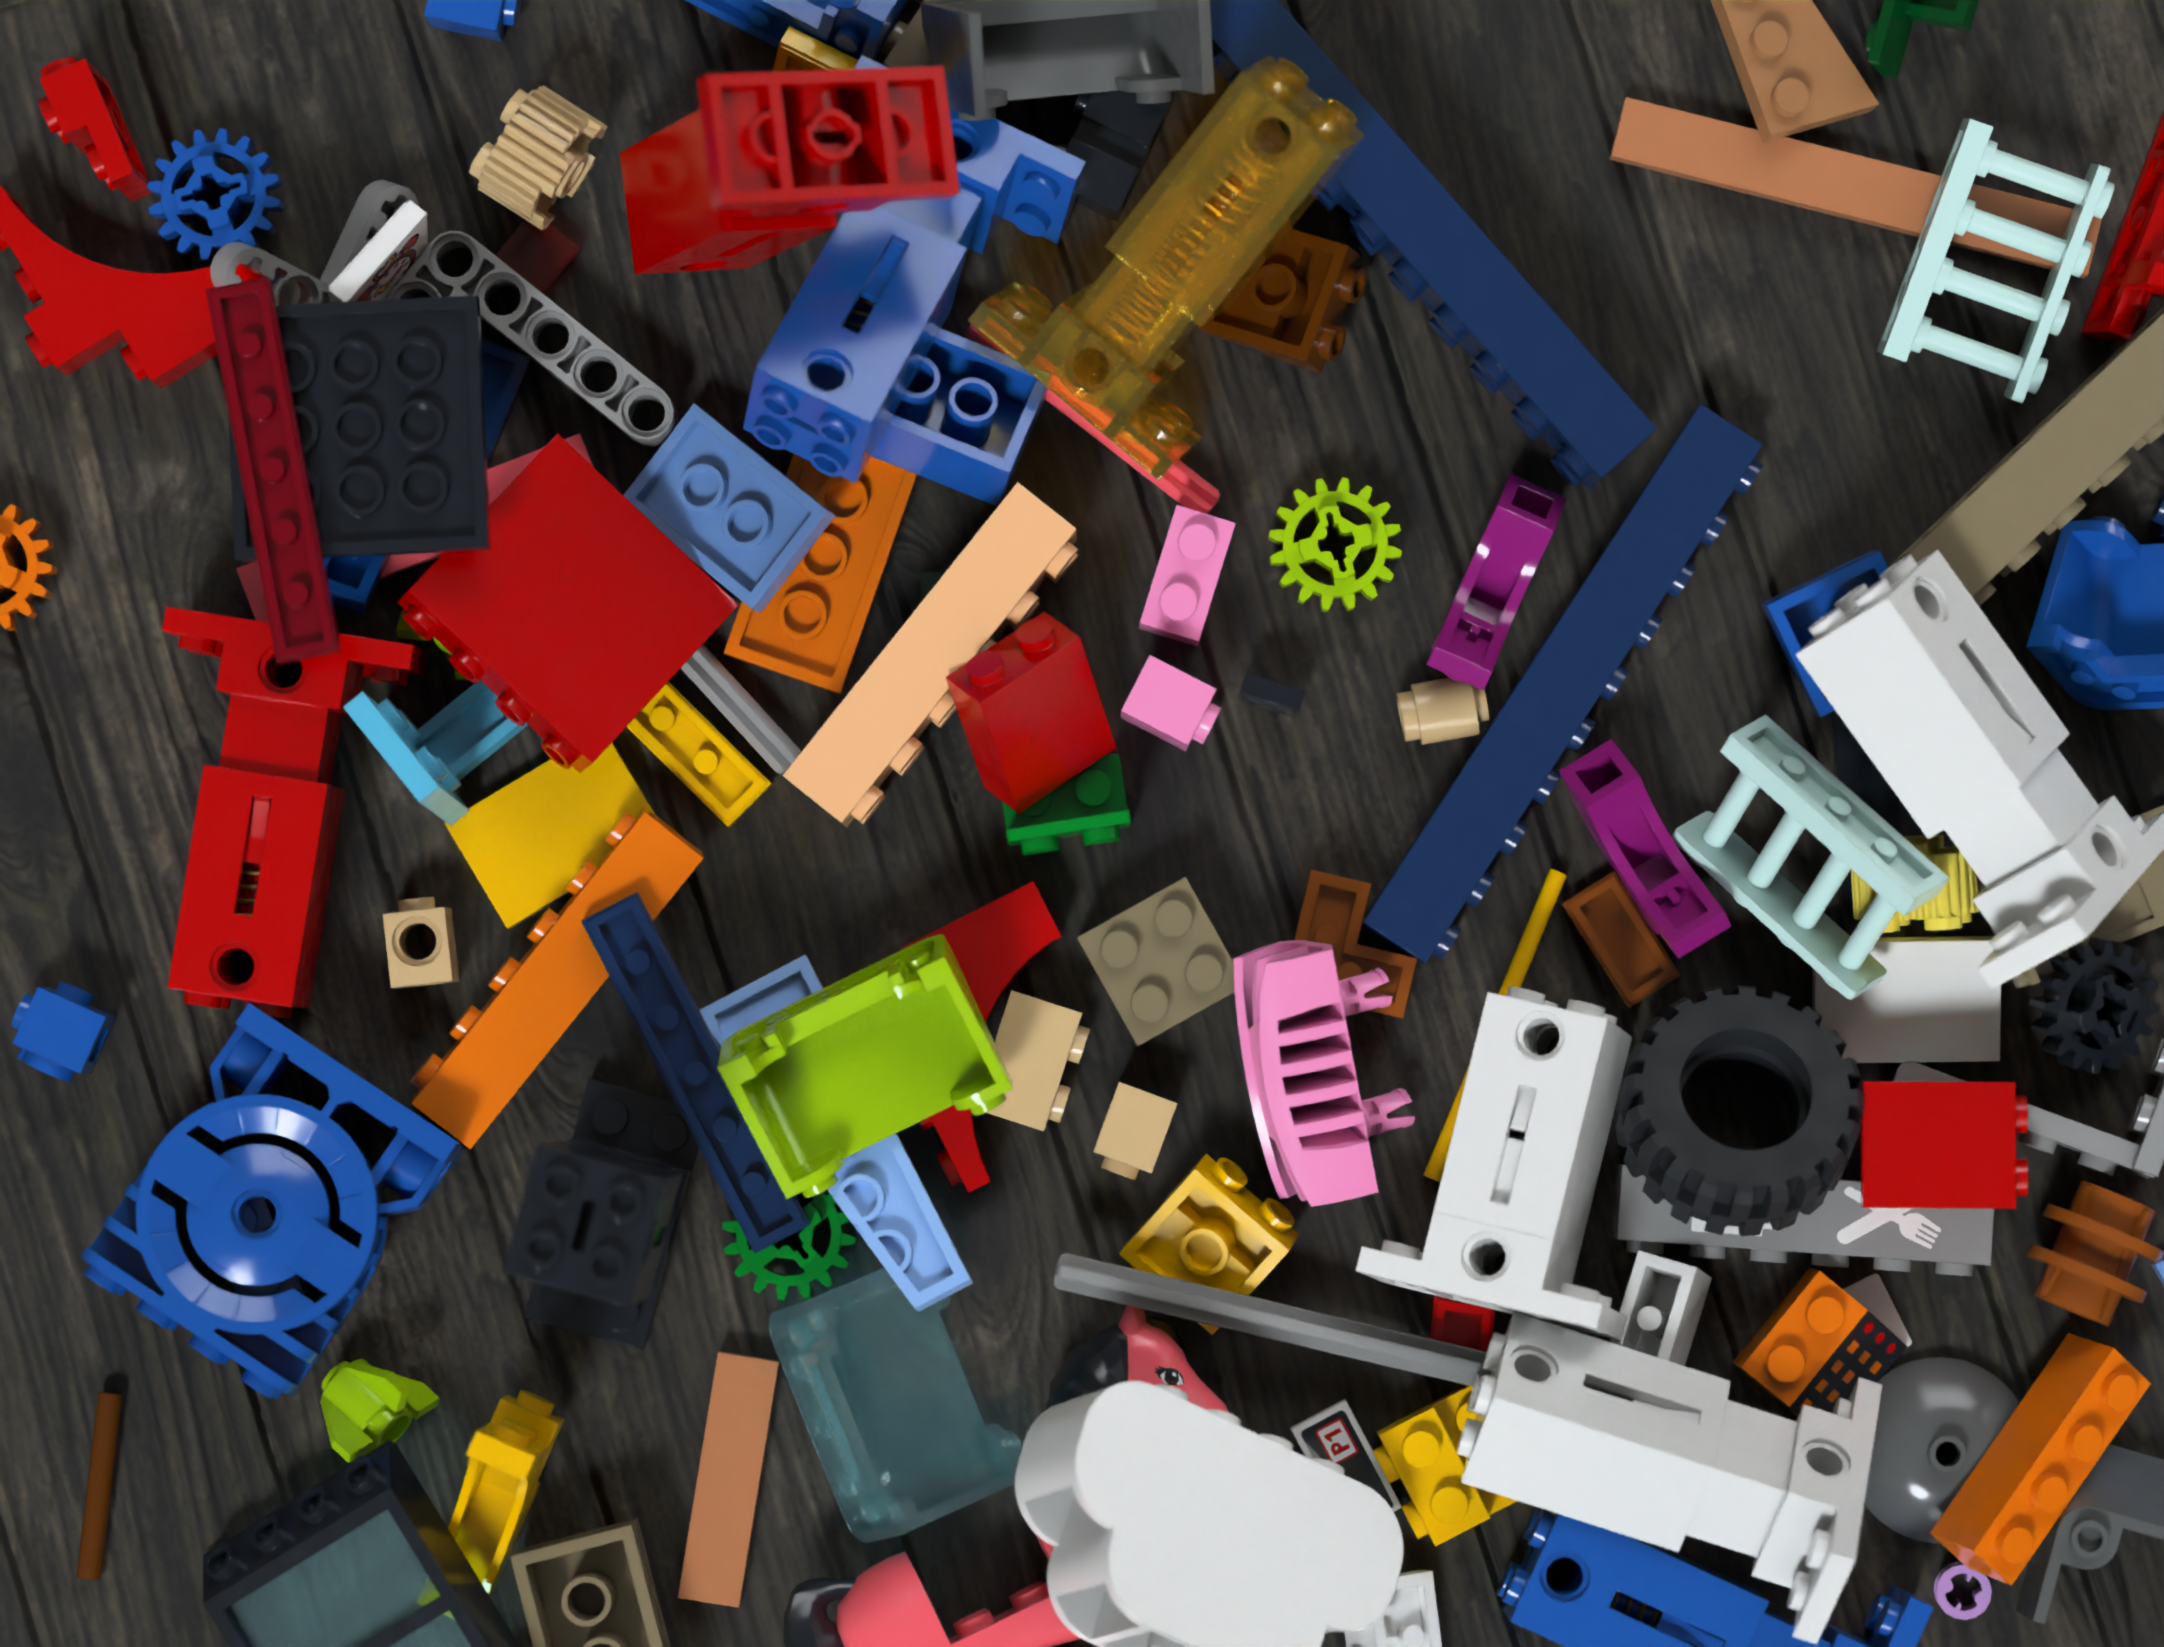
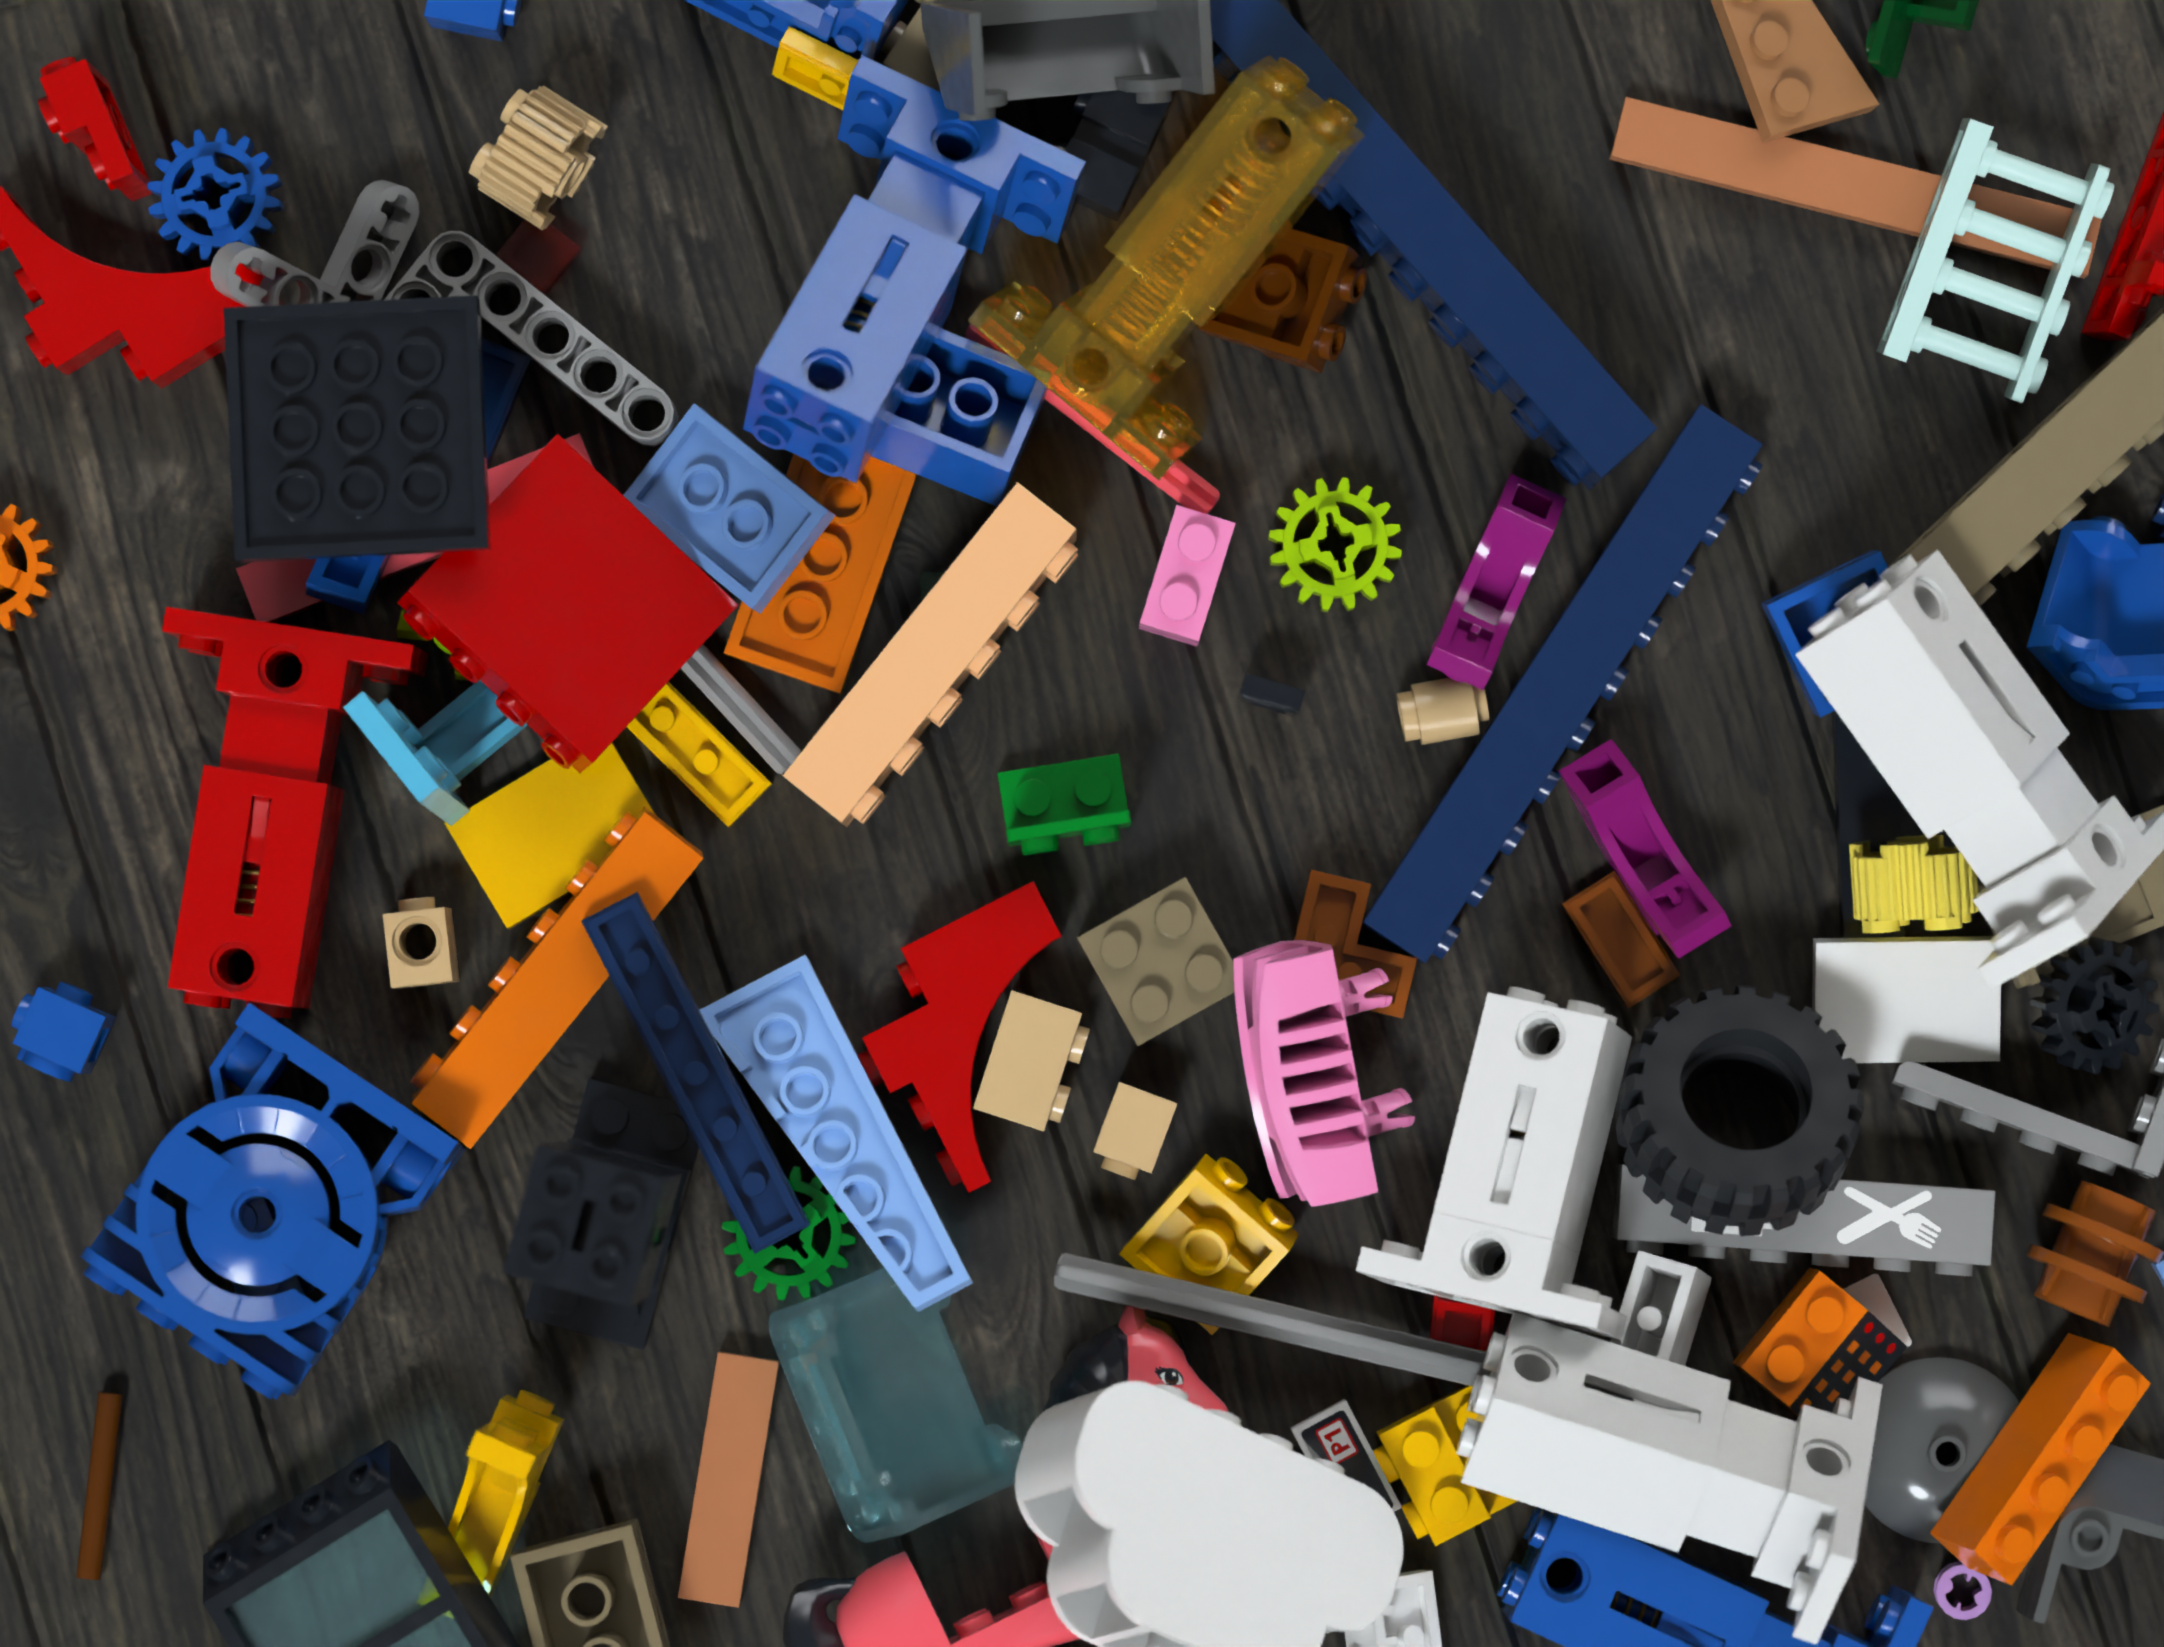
(273, 470): dark red tile -> none
(370, 1406): lime brick -> none
(384, 258): white tile -> none
(780, 158): red brick -> none
(862, 1064): lime windscreen -> none
(1031, 712): red brick -> none
(1171, 704): bright pink brick -> none
(1515, 978): yellow axle -> none
(1839, 820): light aqua fence -> none
(1942, 1145): red brick -> none

